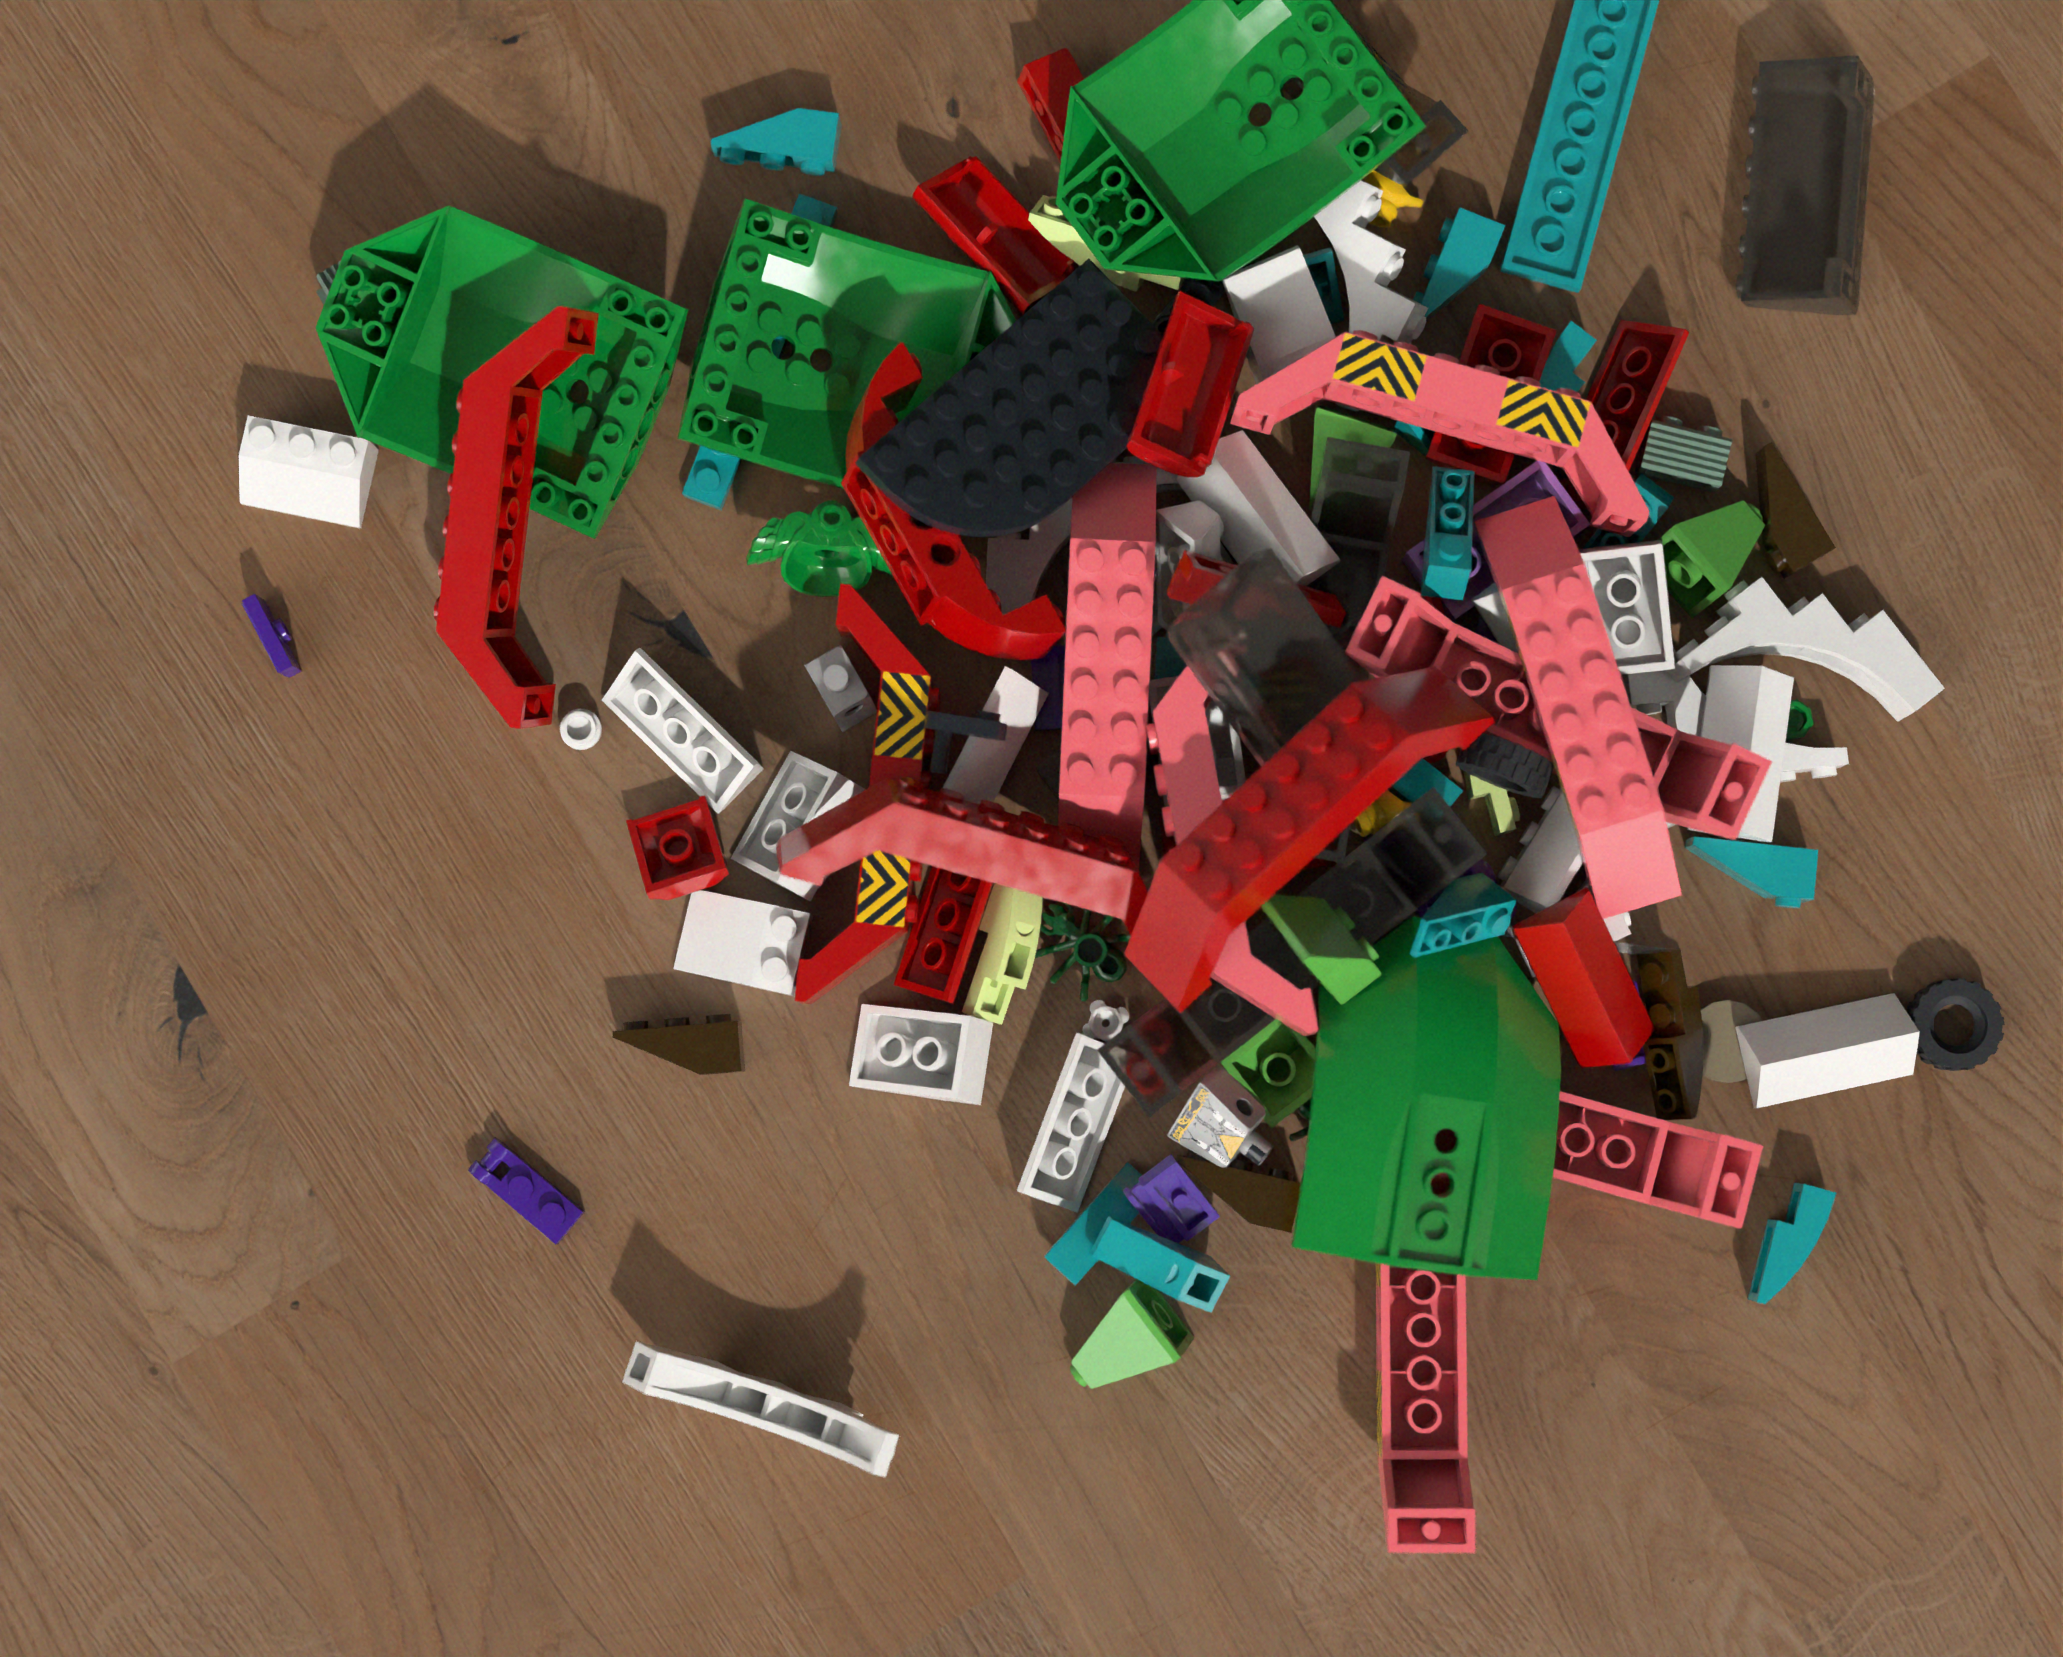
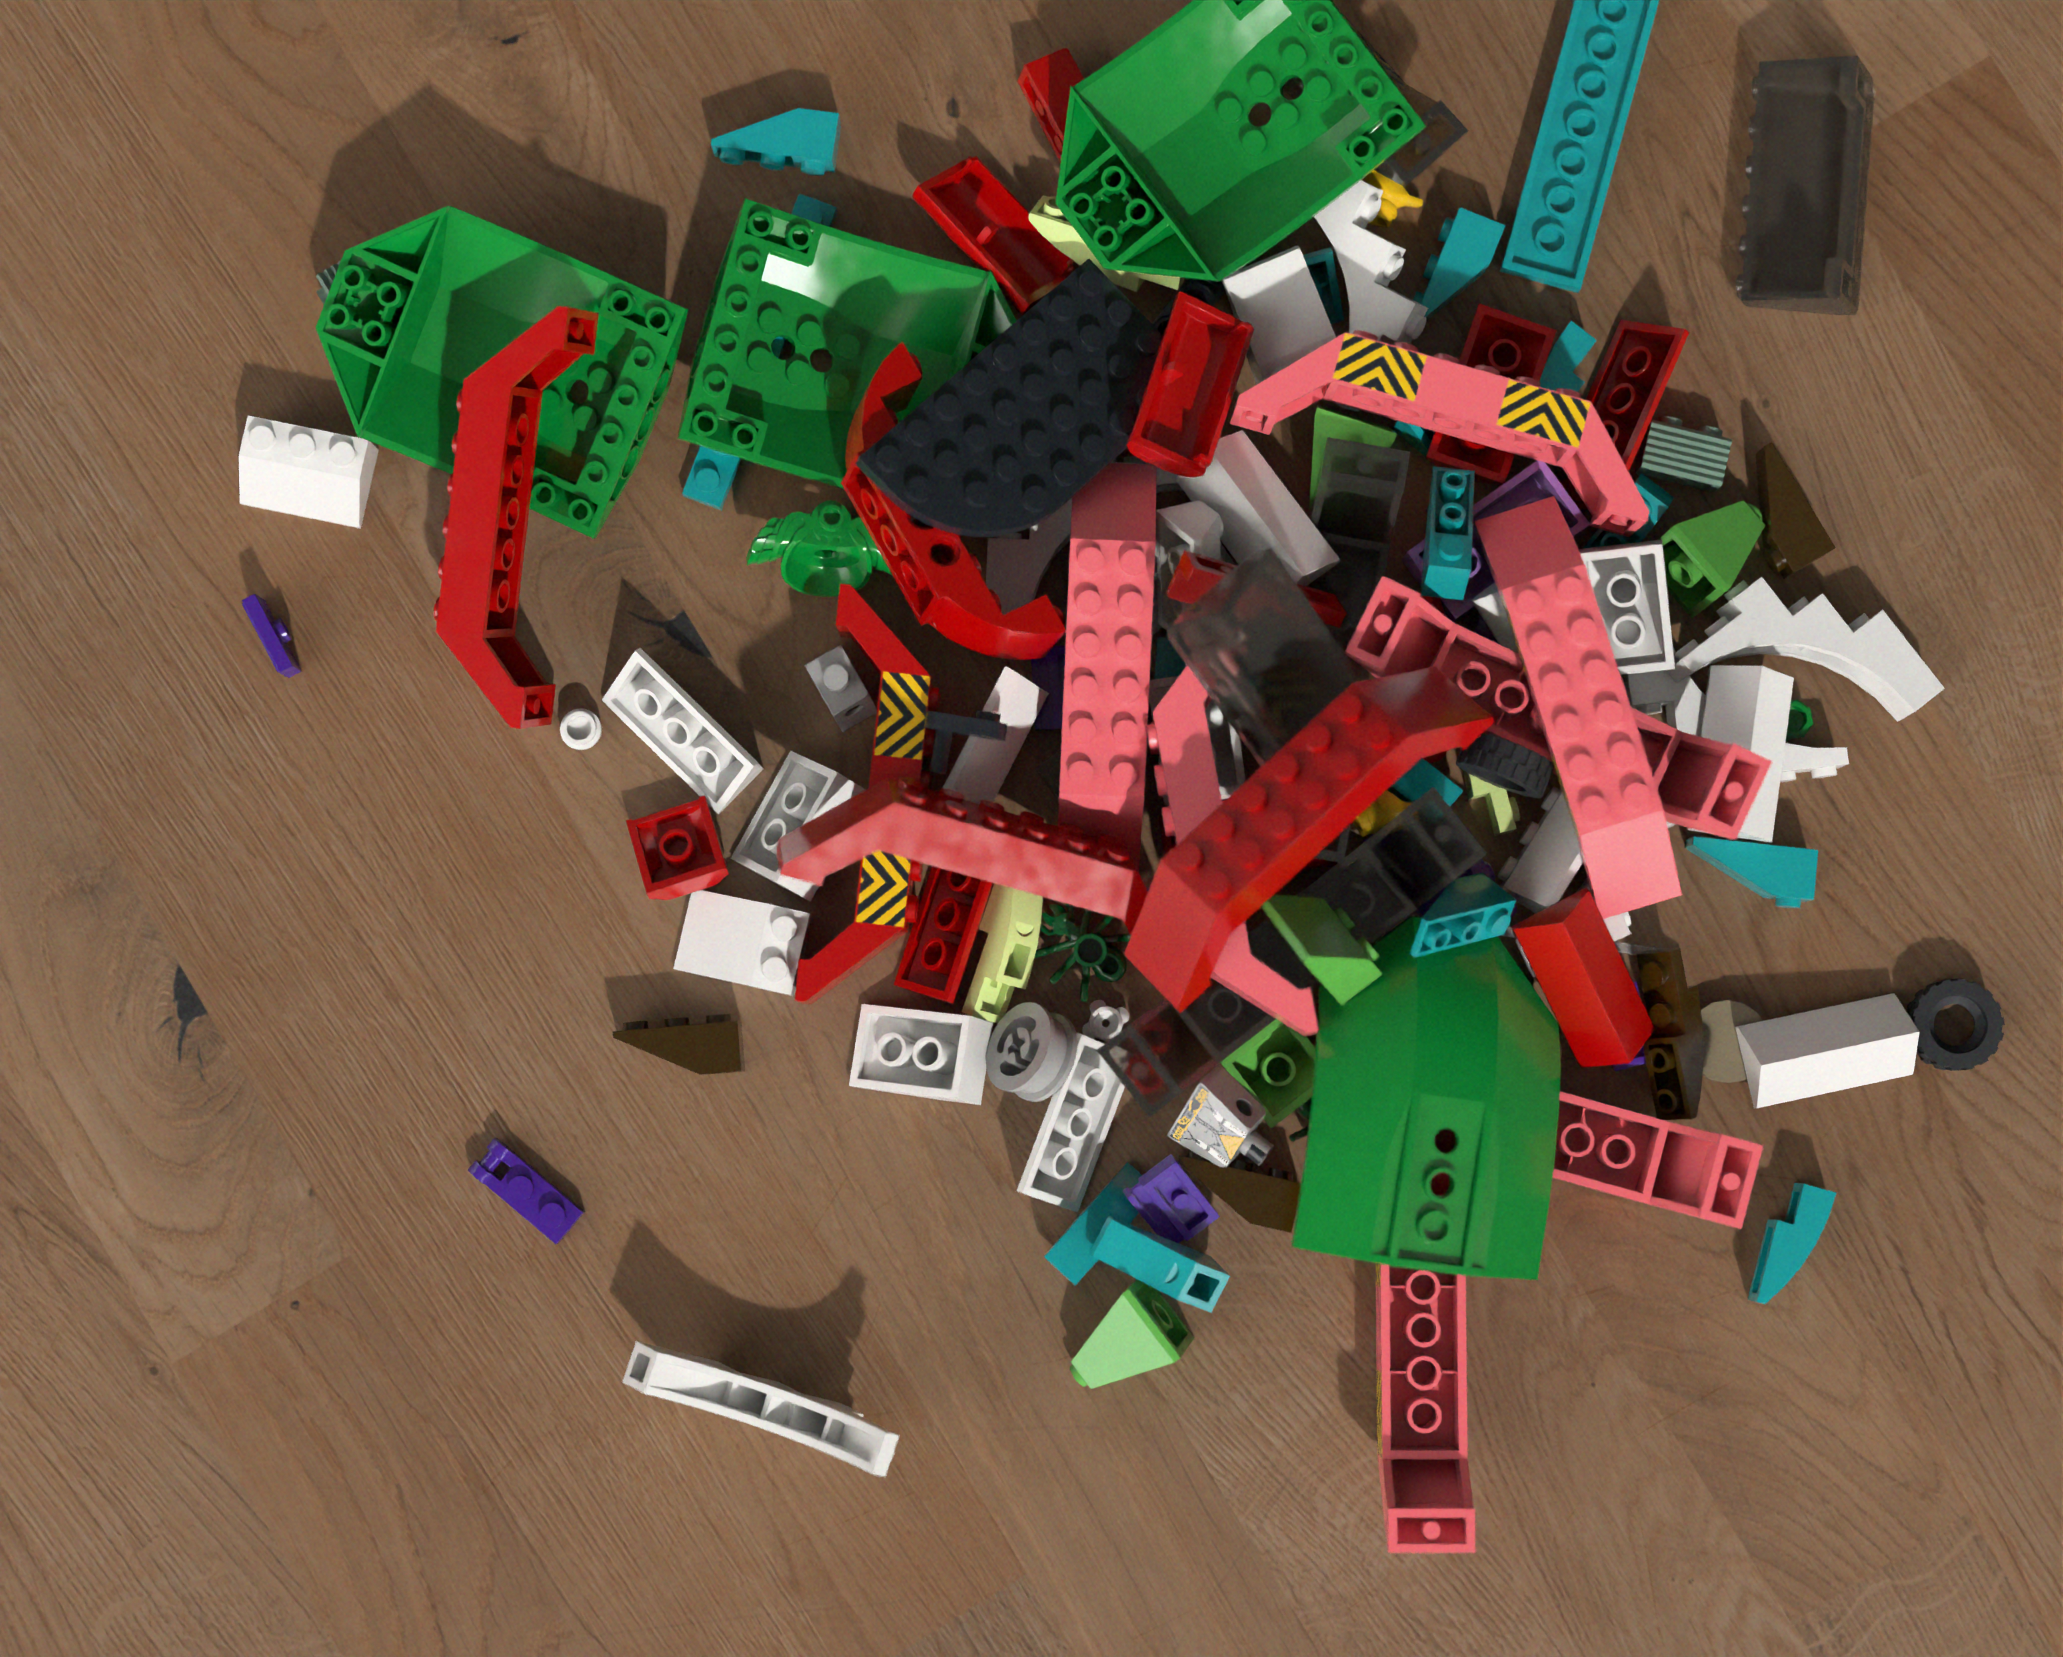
(1031, 1052): none -> light grey wheel

